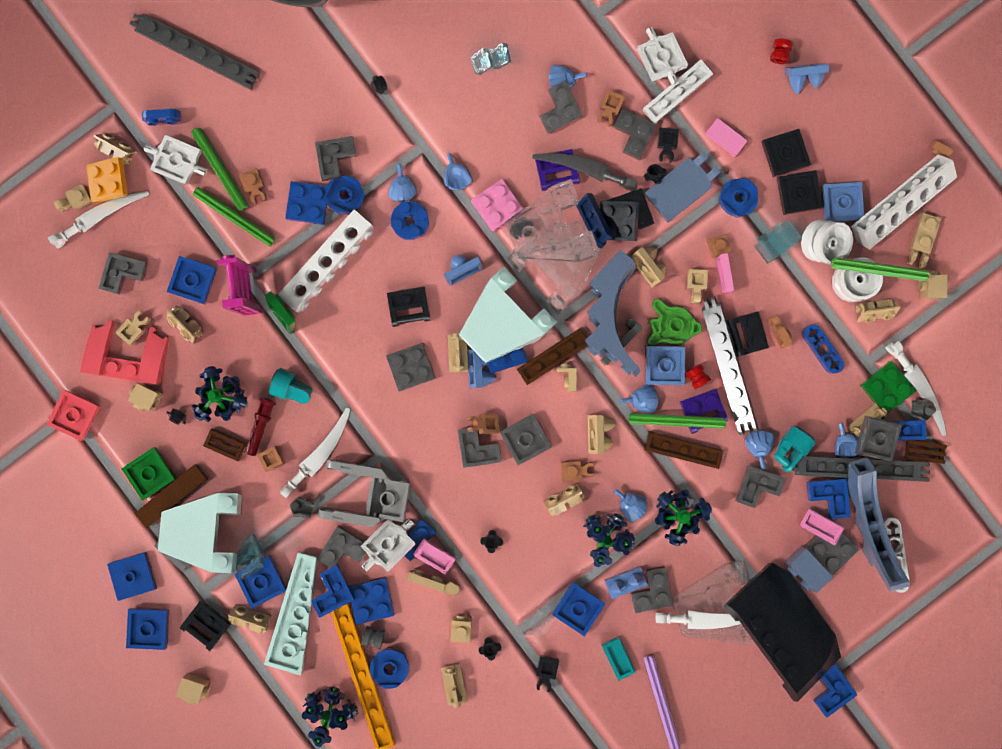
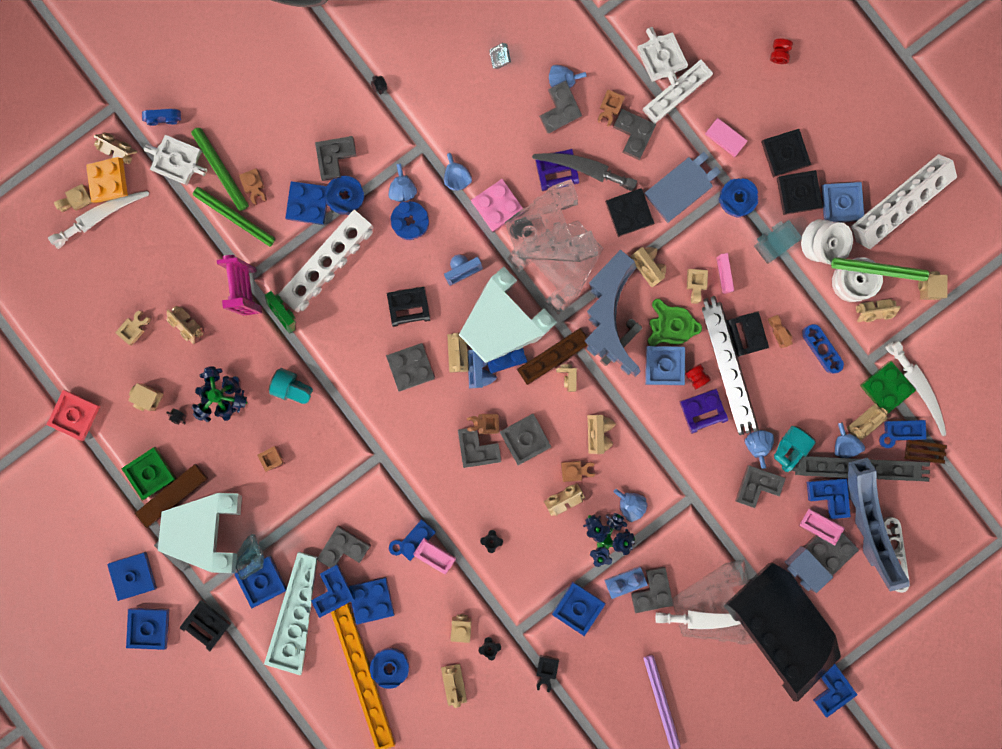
(97, 362): coral wedge -> none
(119, 267): flat silver plate -> none
(192, 280): blue plate -> none
(193, 689): tan brick -> none
(194, 50): dark grey hinge -> none
(239, 450): reddish brown tile -> none
(241, 616): tan hinge -> none
(261, 417): dark red pin -> none
(301, 507): dark grey arm -> none
(318, 456): white sword -> none
(330, 718): dark blue plant -> none
(371, 637): dark grey wheel -> none
(385, 500): light grey plate -> none
(388, 545): white plate -> none
(434, 582): tan hinge -> none
(481, 61): clear light blue plate -> none
(539, 623): clear plate -> none
(594, 220): dark blue plate -> none
(618, 658): teal tile -> none
(621, 218): black plate -> none
(643, 399): medium blue piece -> none
(655, 169): black plate -> none
(667, 141): black plate -> none
(675, 420): bright green axle -> none
(683, 450): reddish brown tile -> none
(687, 523): dark blue plant -> none
(719, 245): nougat plate -> none
(798, 74): medium blue tile -> none
(878, 438): flat silver plate -> none
(922, 409): dark grey arm -> none
(923, 239): tan hinge -> none
(939, 148): nougat plate -> none

